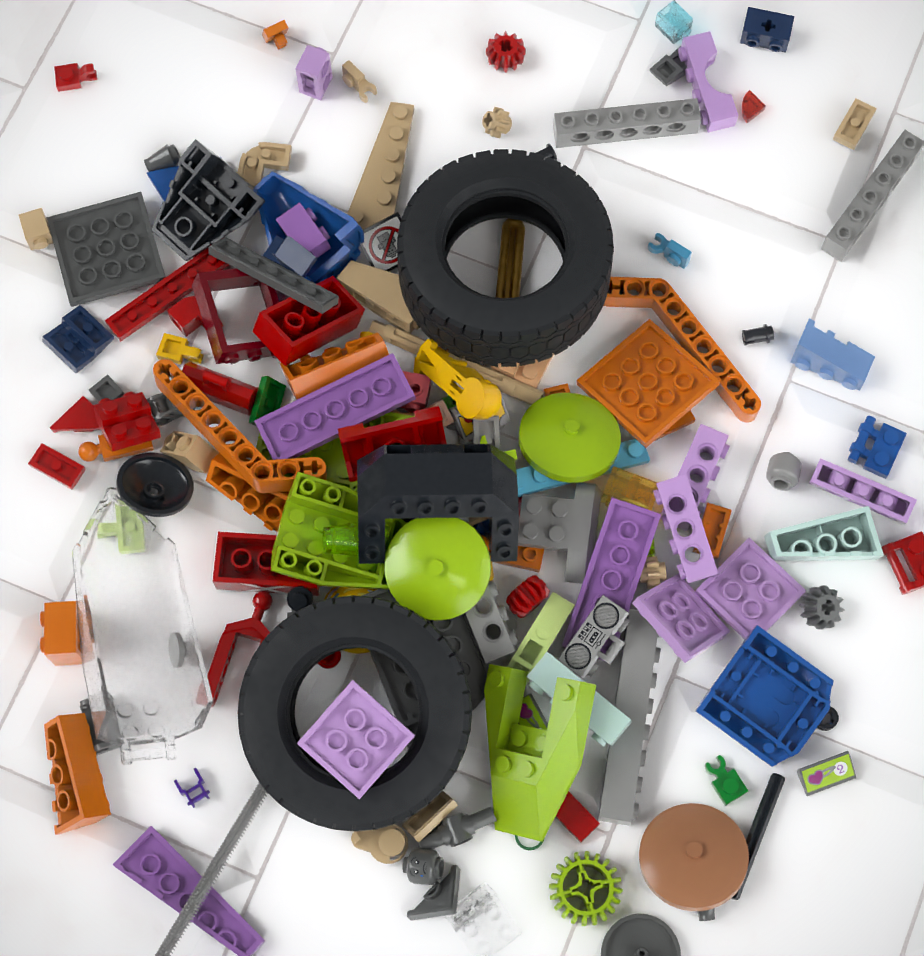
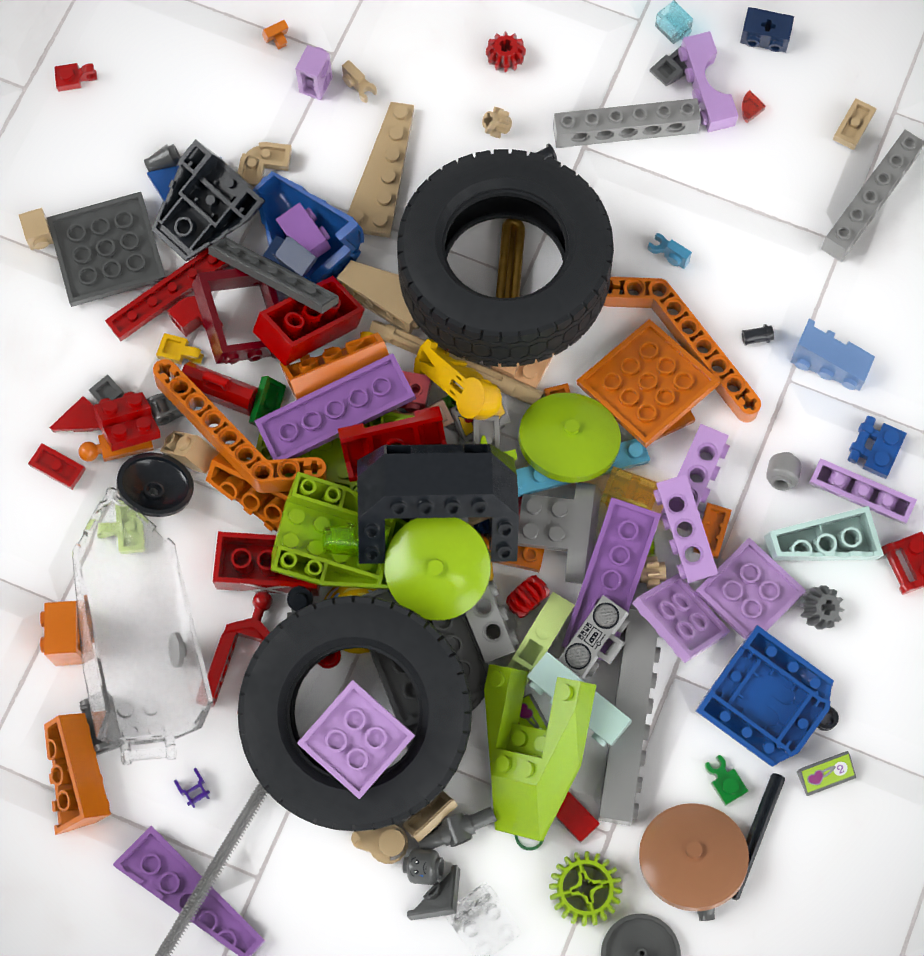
(78, 339): dark blue slope -> none
(381, 243): piece -> none

